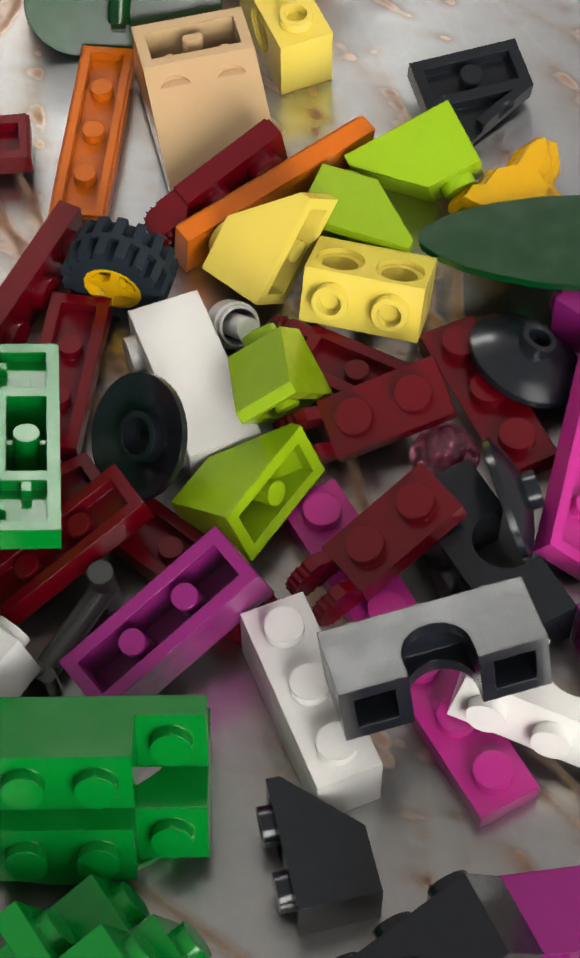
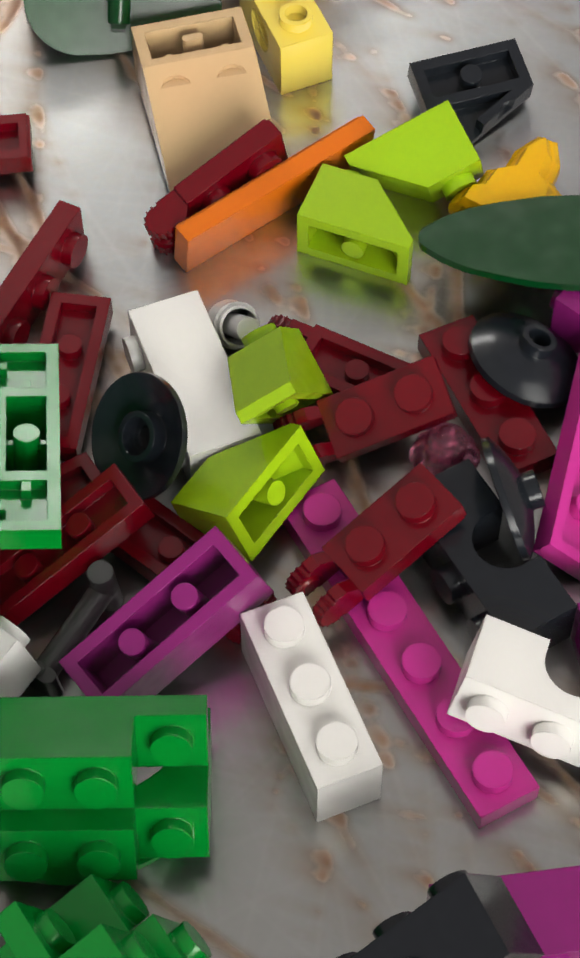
(95, 131): orange tile -> none
(119, 264): black wheel -> none
(268, 245): light yellow slope -> none
(323, 857): black slope -> none
(367, 289): light yellow brick -> none
(481, 632): arch -> none

